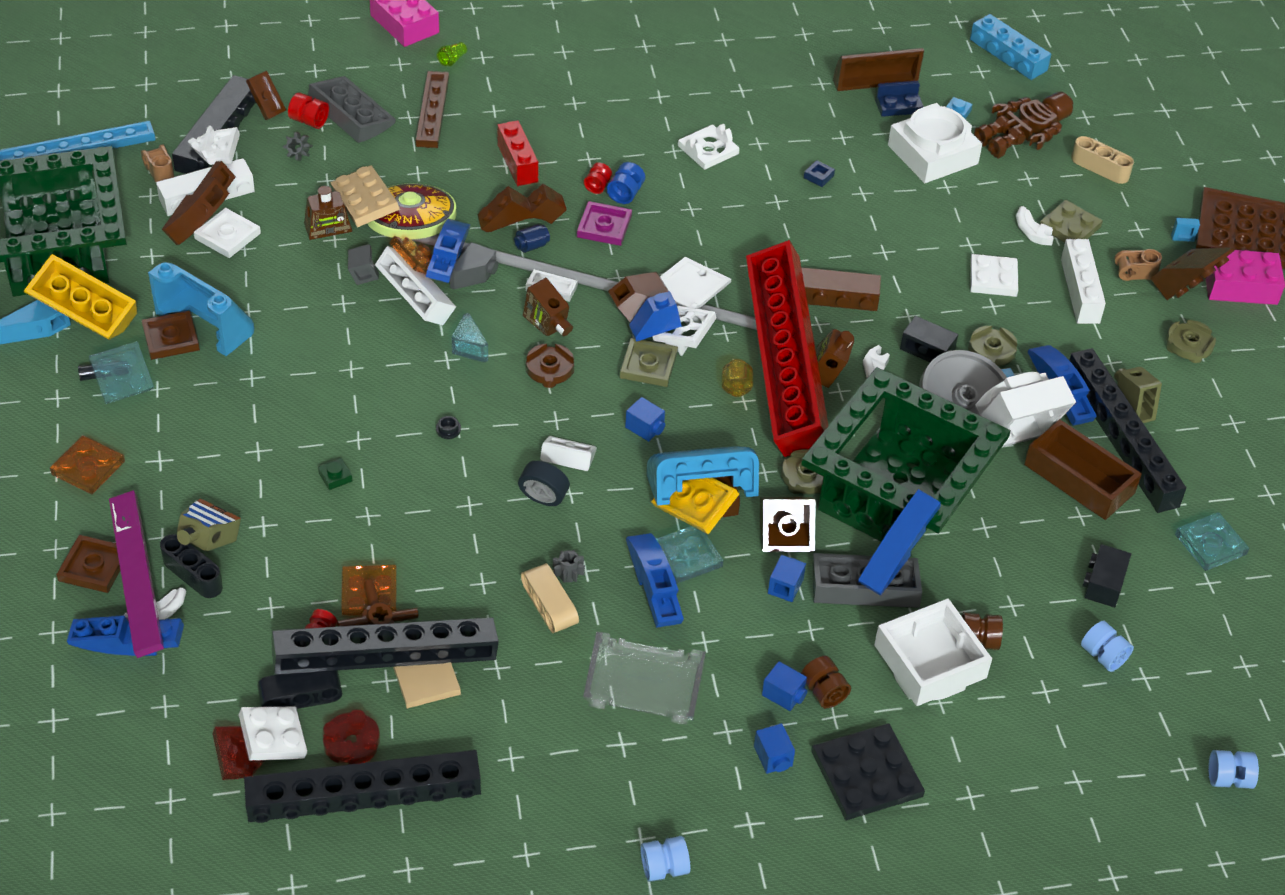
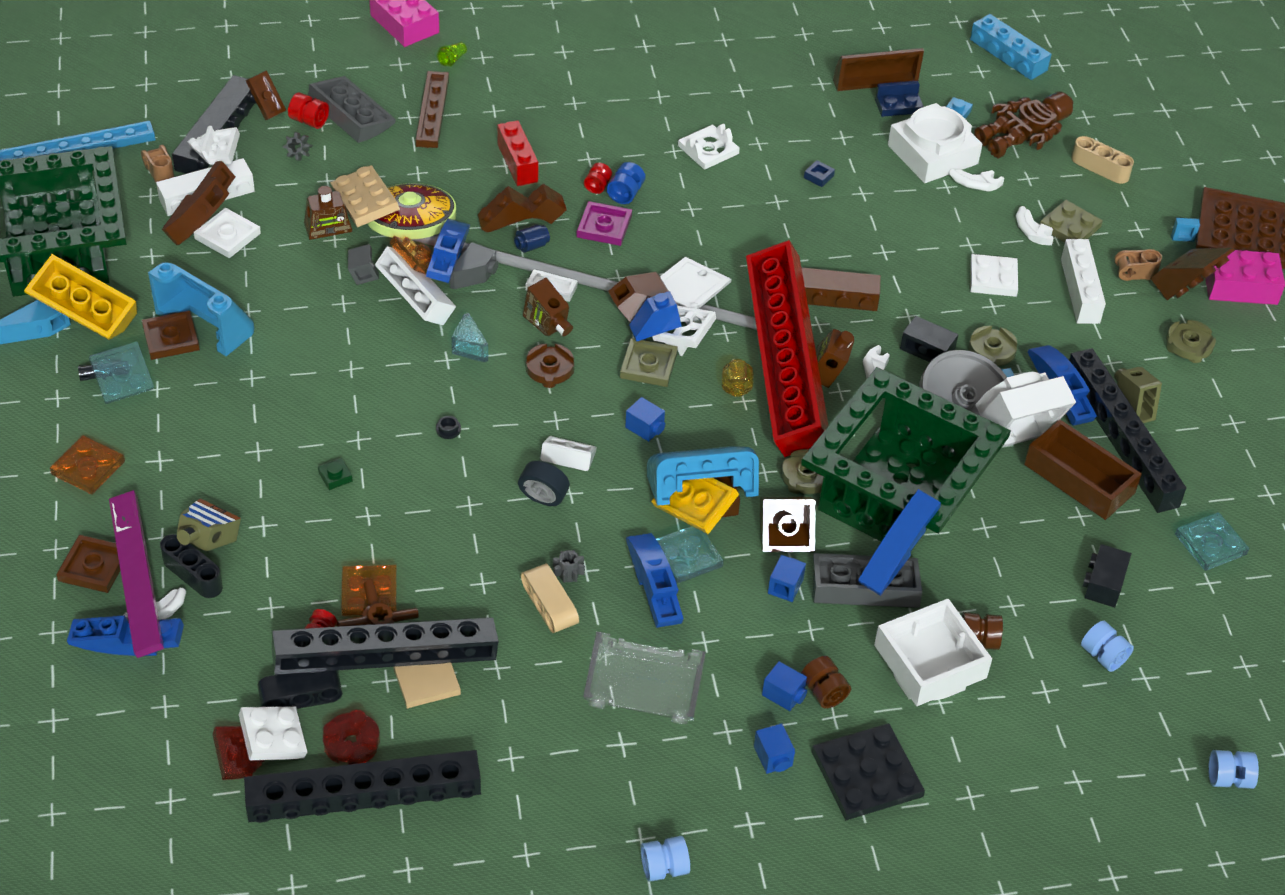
(984, 181): none -> white piece

